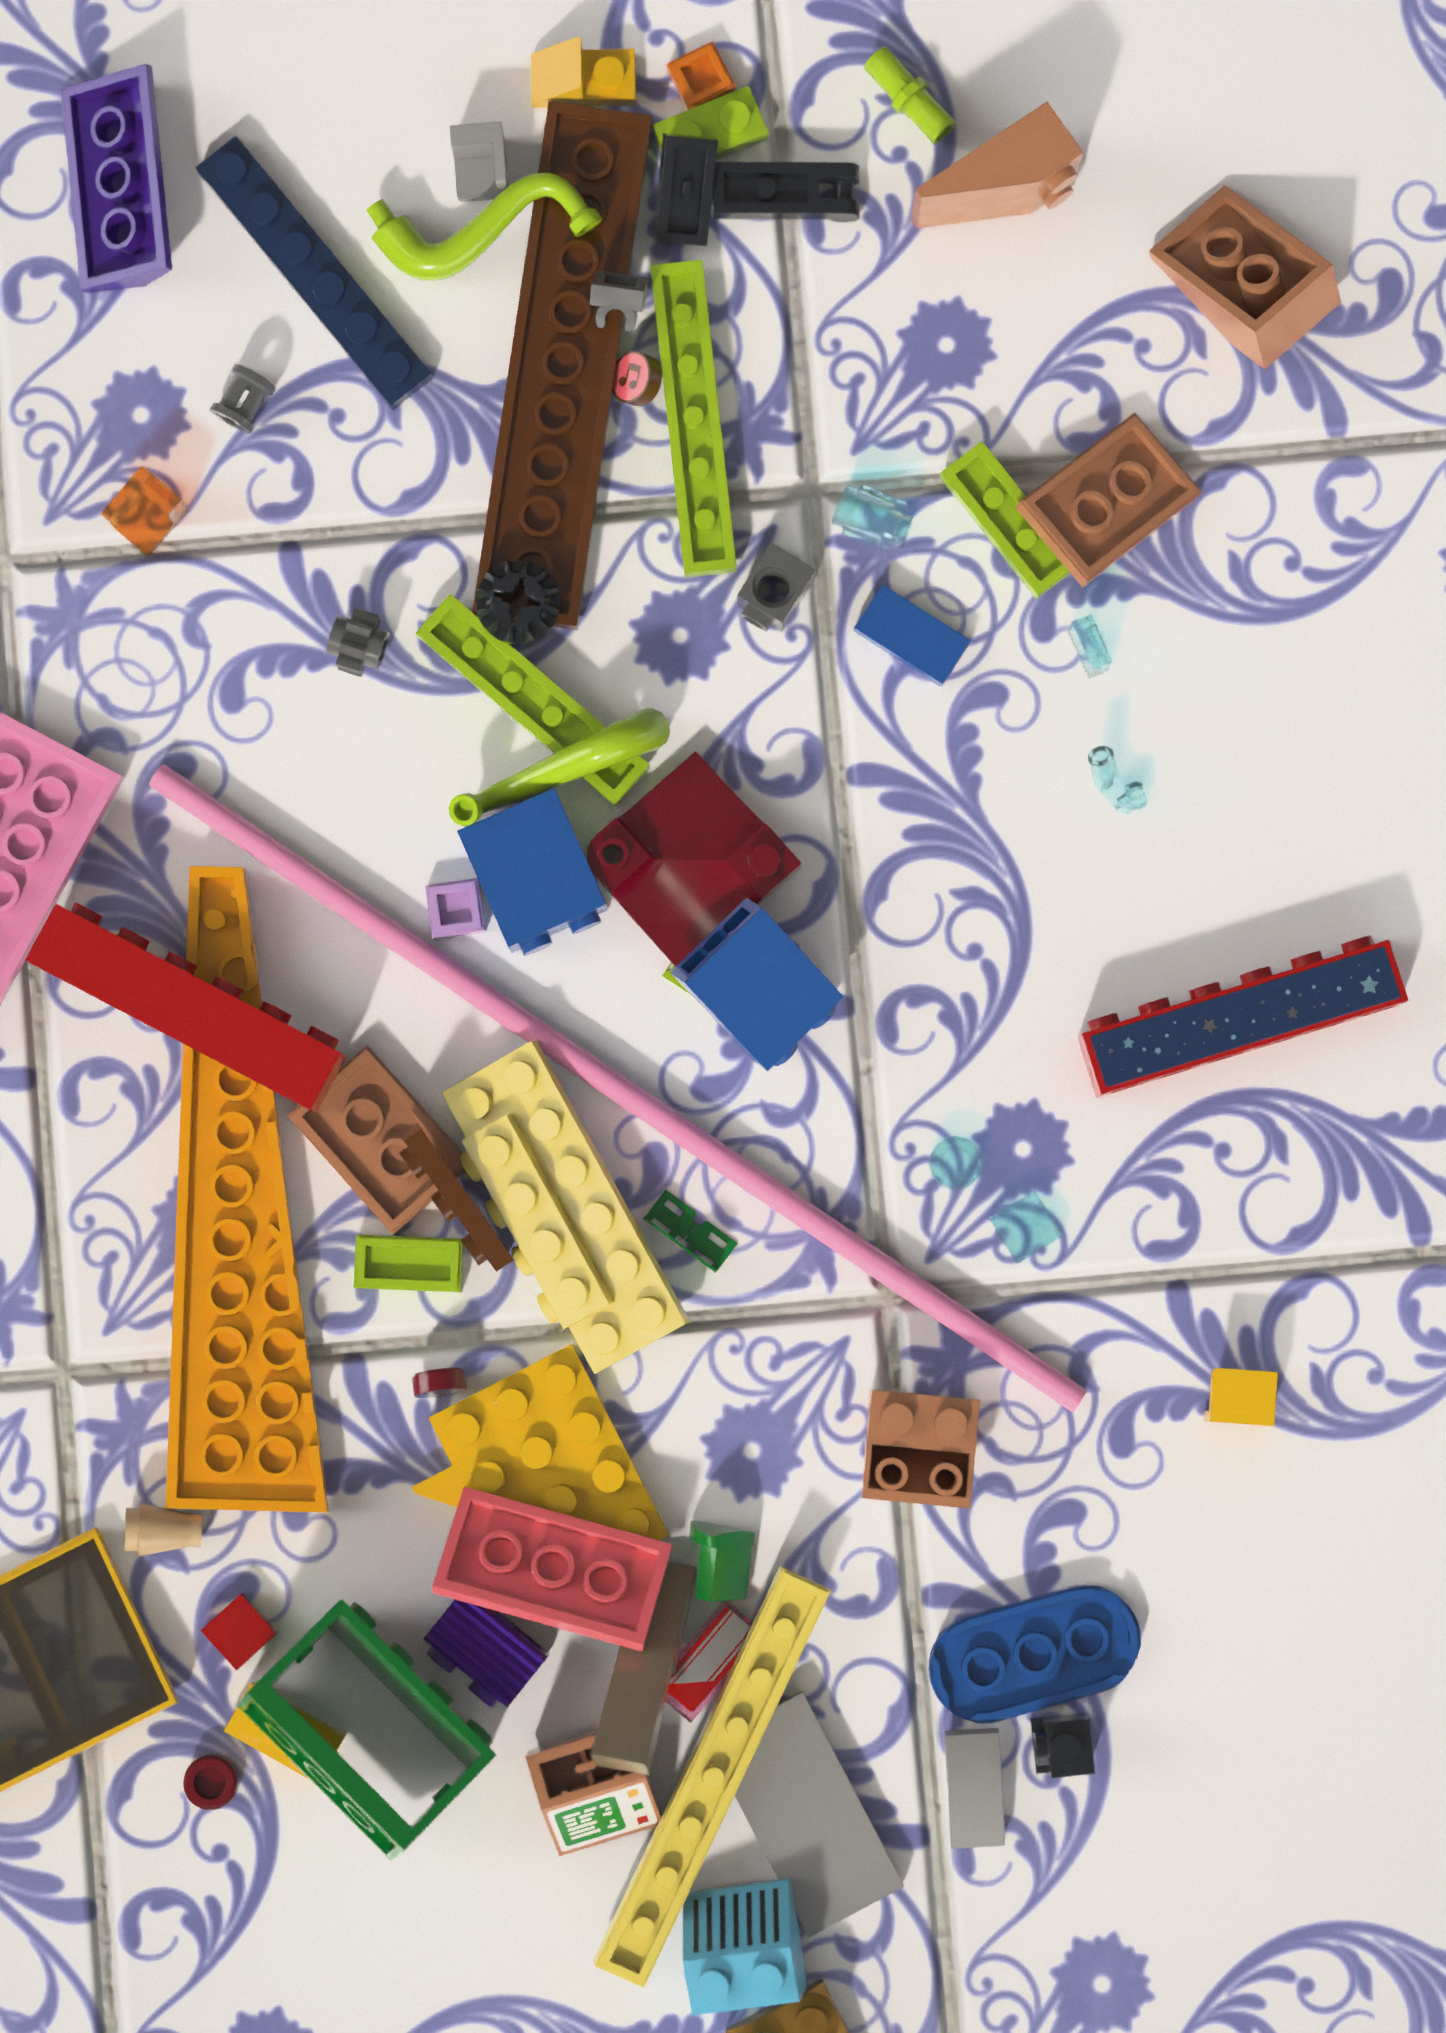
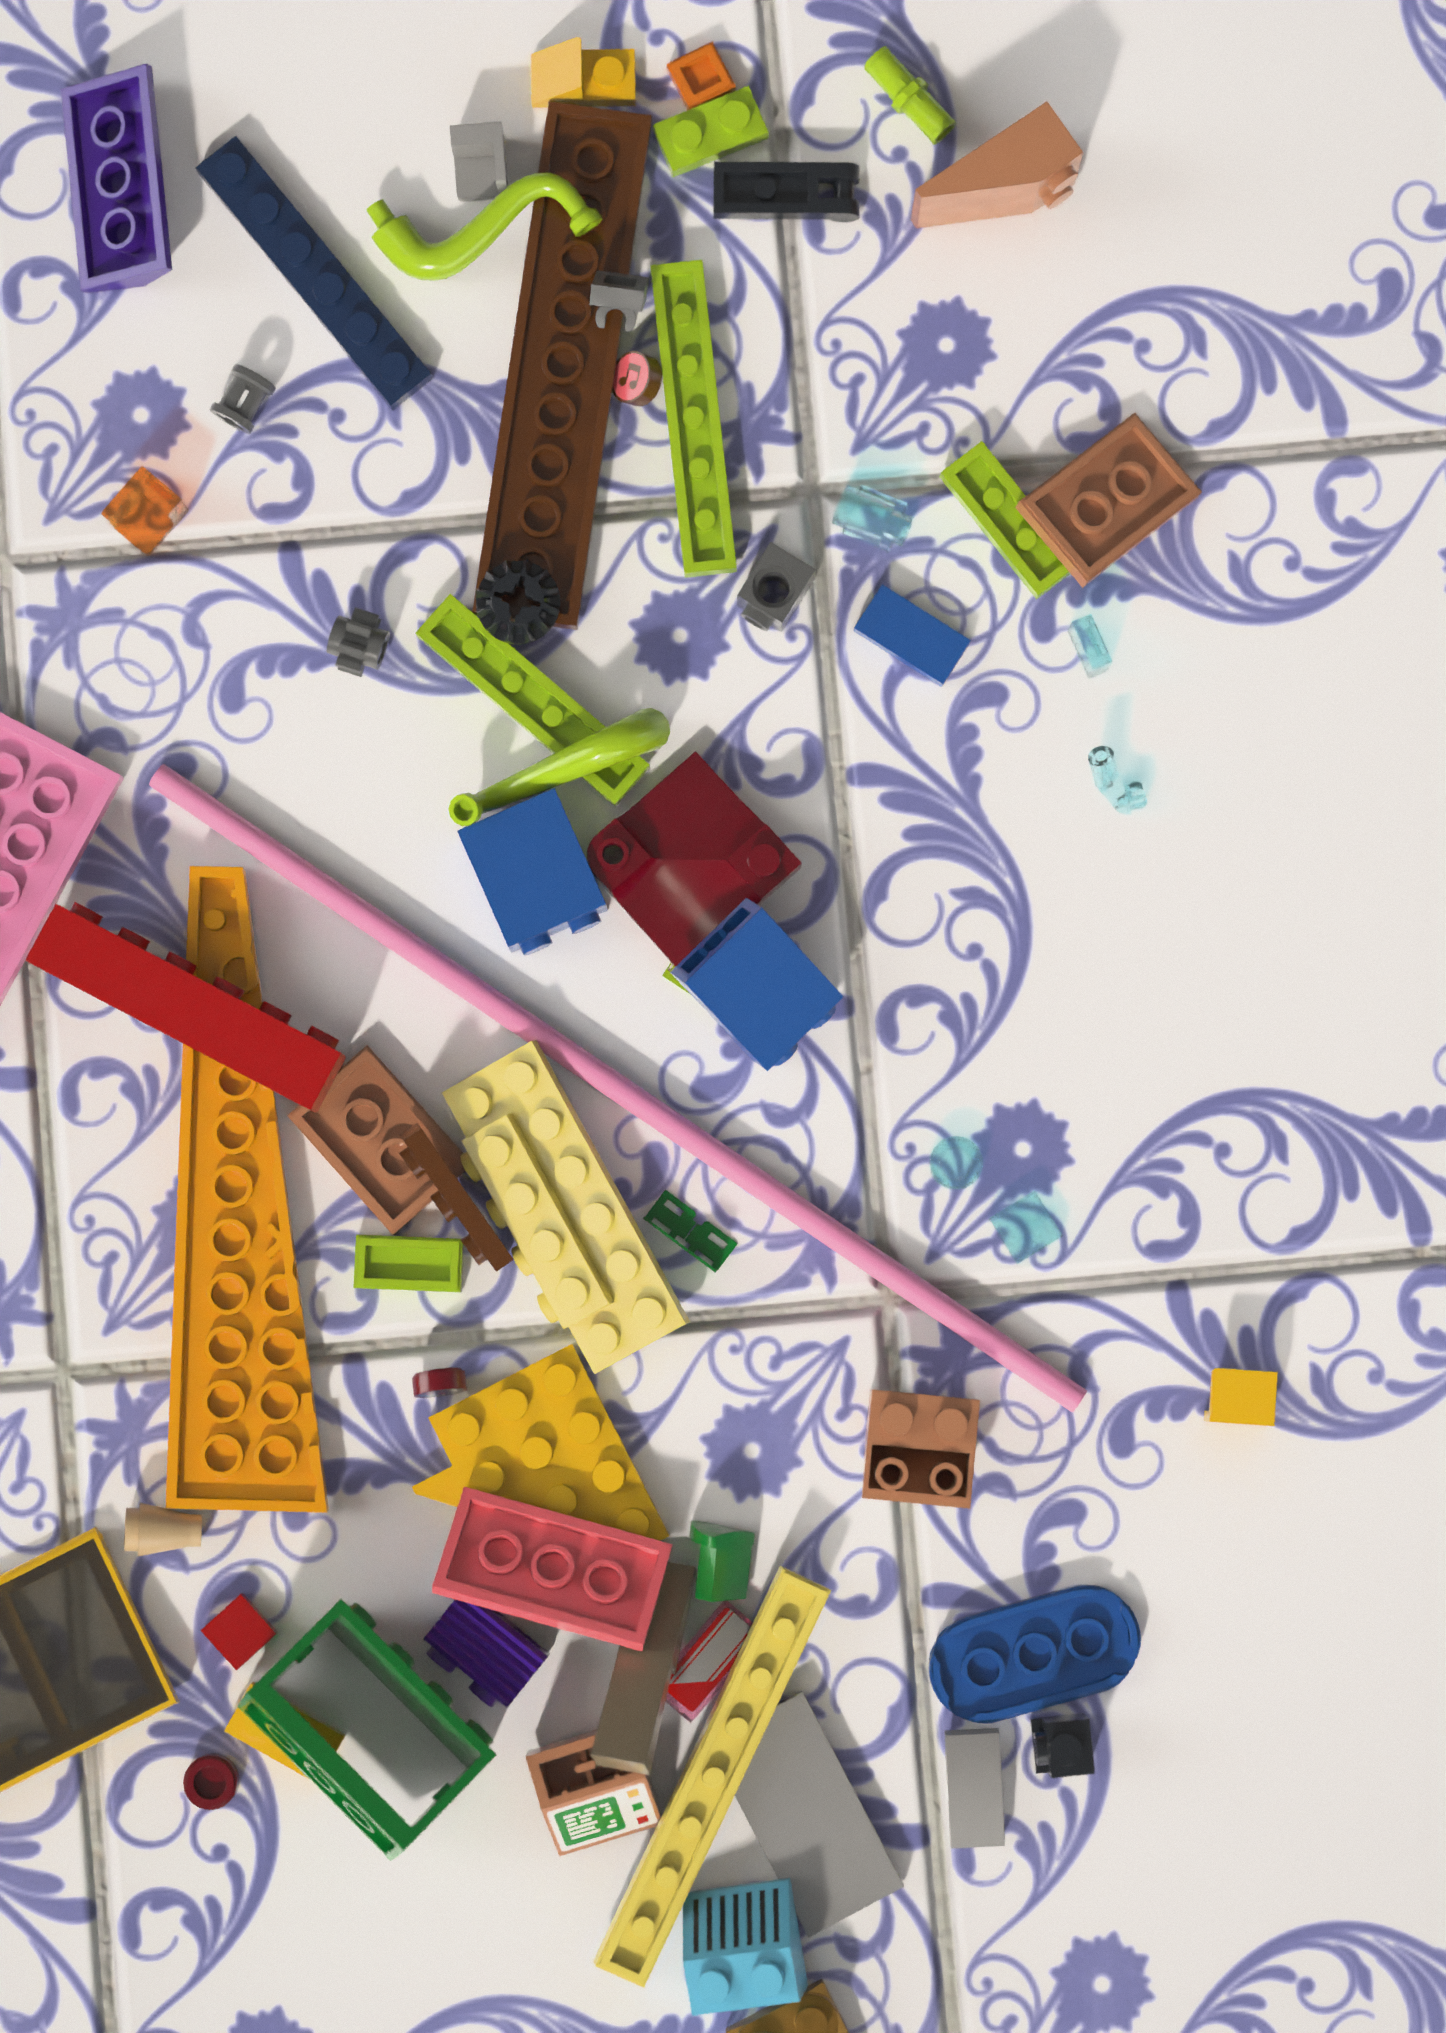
(455, 908): lavender tile -> none
(685, 189): black plate -> none
(1243, 1017): dark blue brick -> none
(1248, 276): nougat slope -> none

